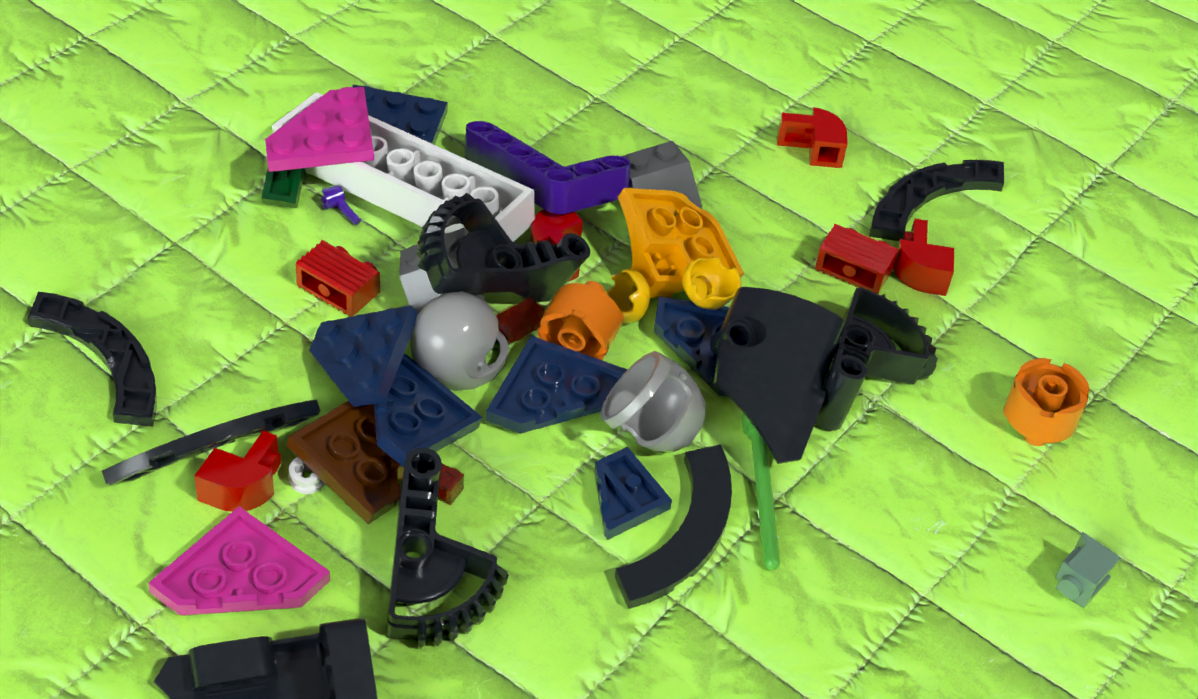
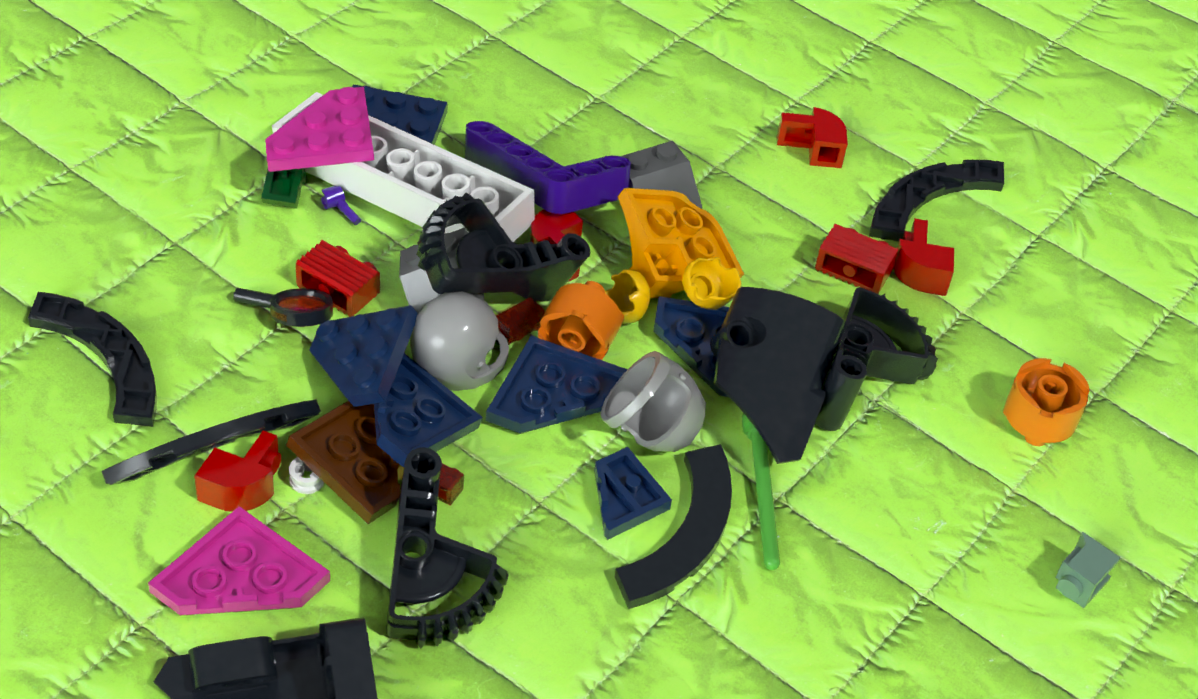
(292, 306): none -> black piece

